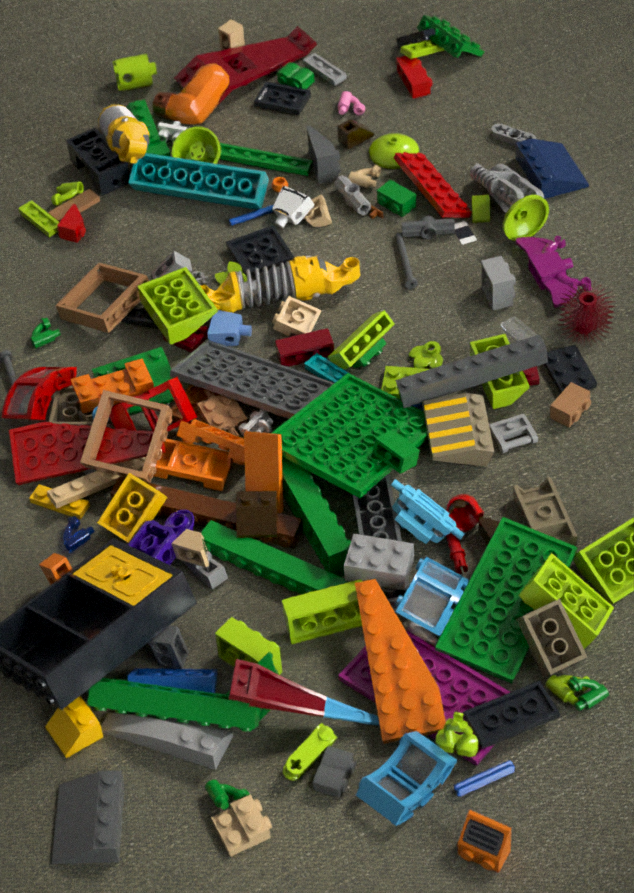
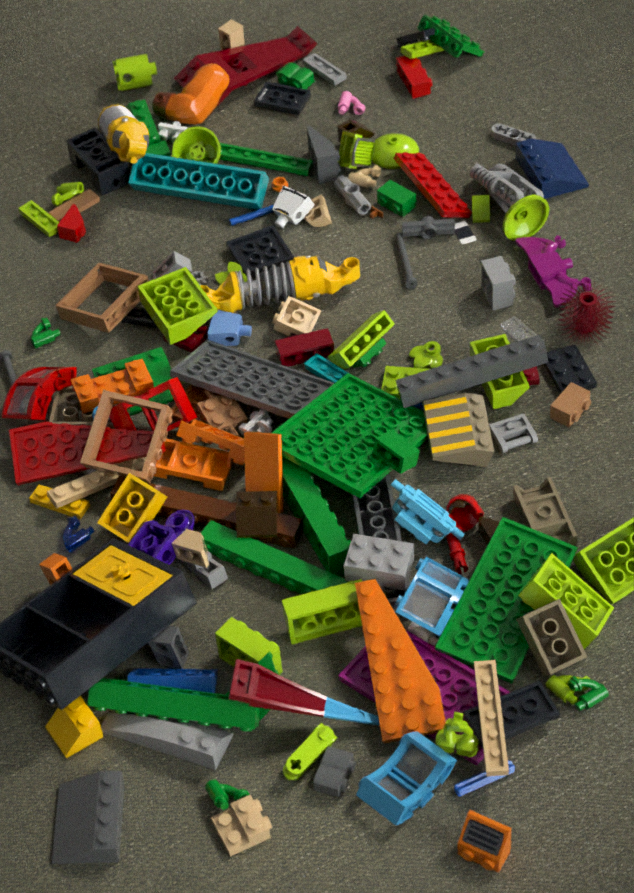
(355, 151): none -> lime piece
(491, 718): none -> tan plate

